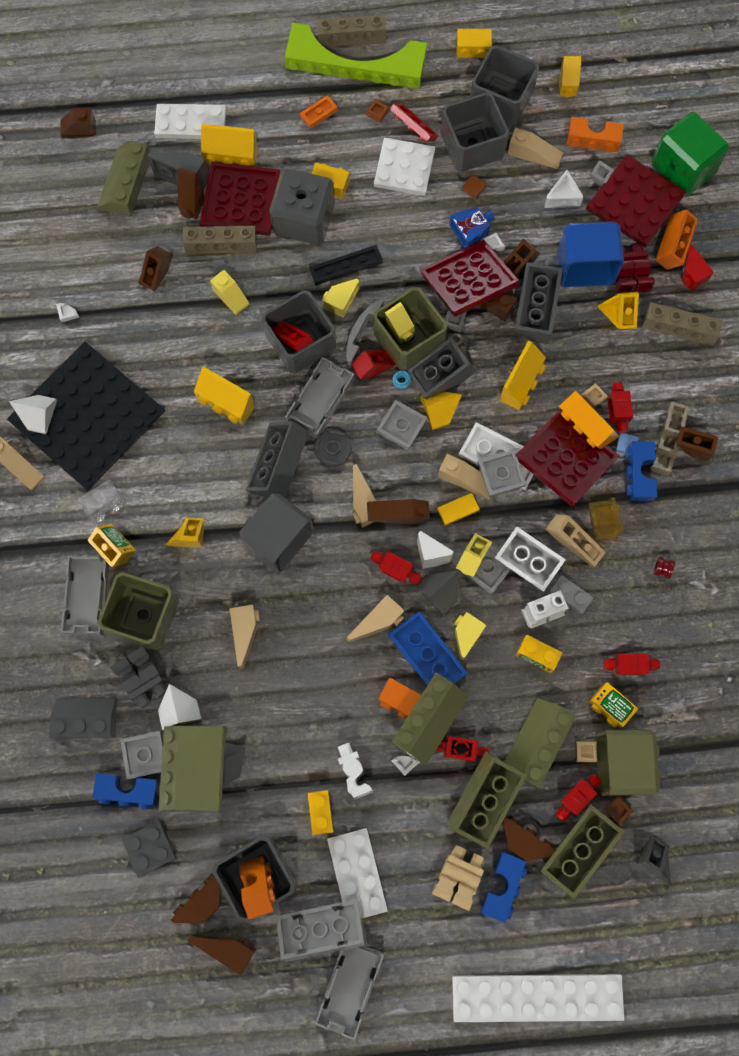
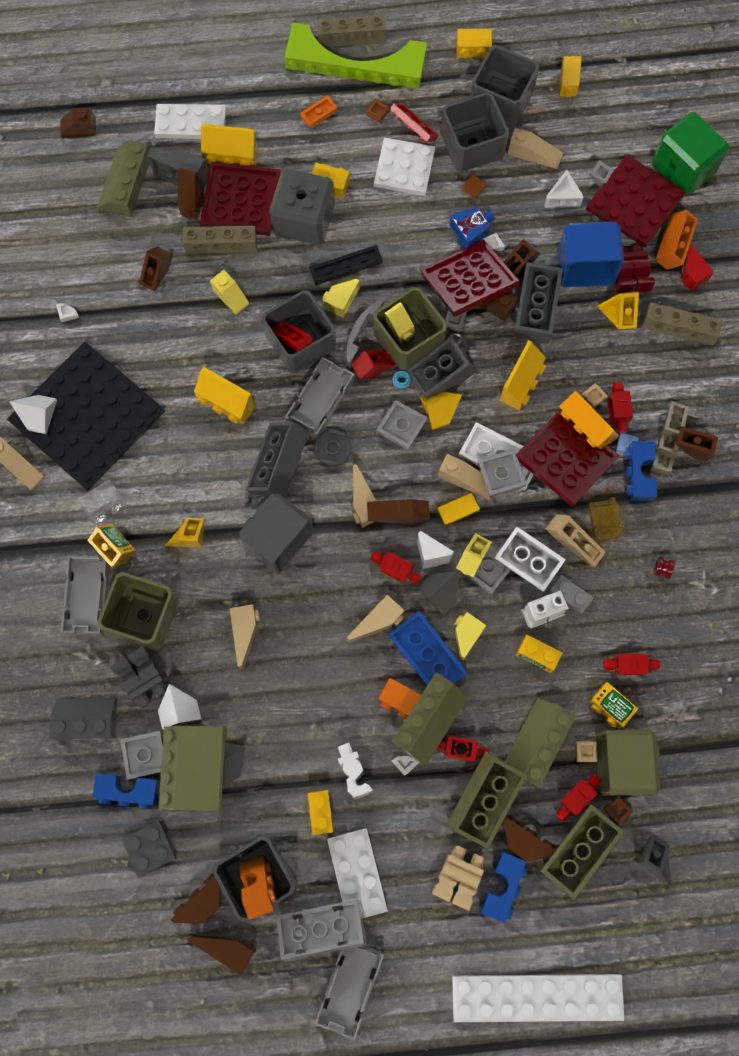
(581, 136): orange arch -> none

